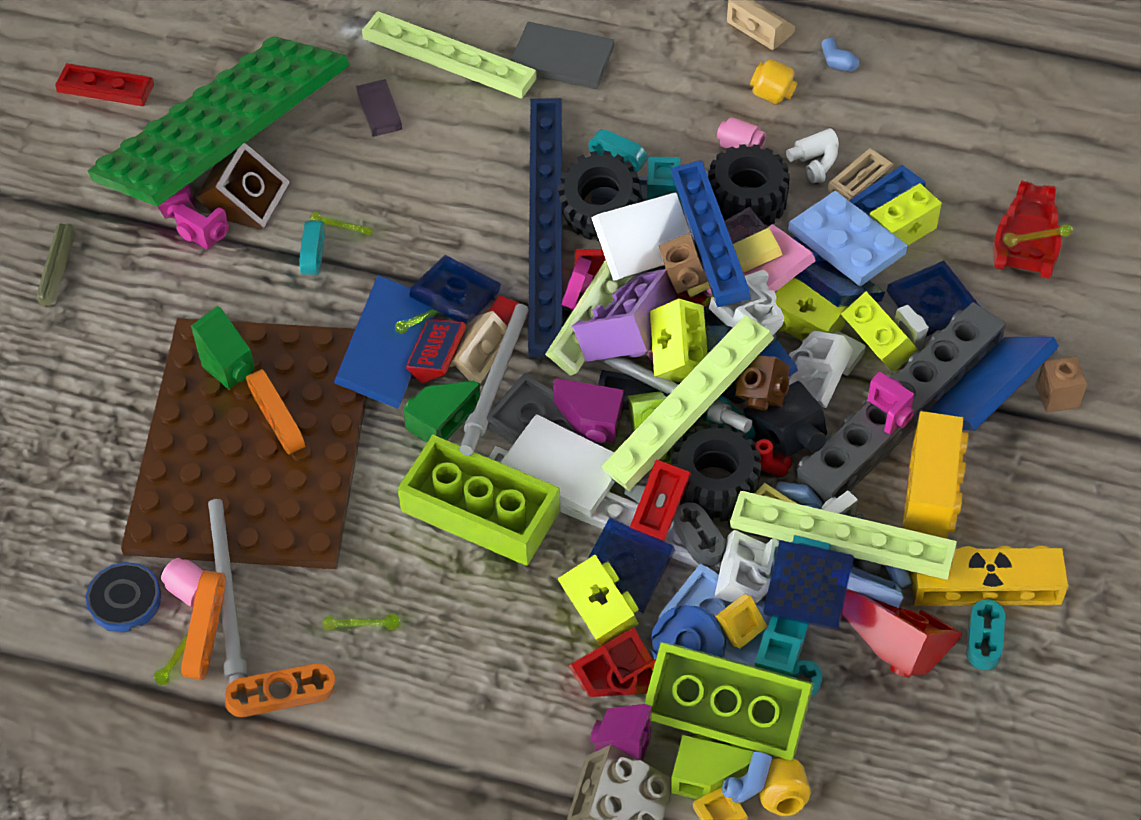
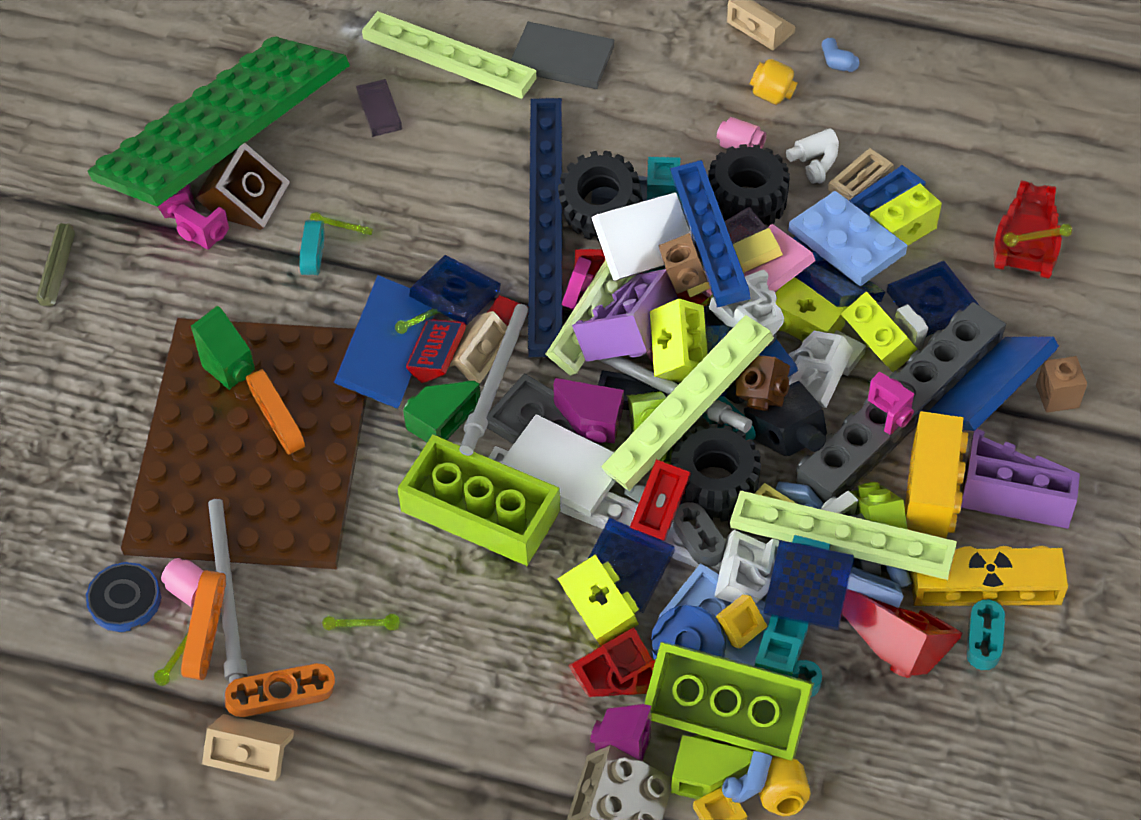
(104, 84): red tile -> none
(246, 746): none -> tan panel
(609, 141): teal beam -> none
(775, 466): red arm -> none
(880, 505): none -> lime slope
(1016, 485): none -> medium lavender wedge

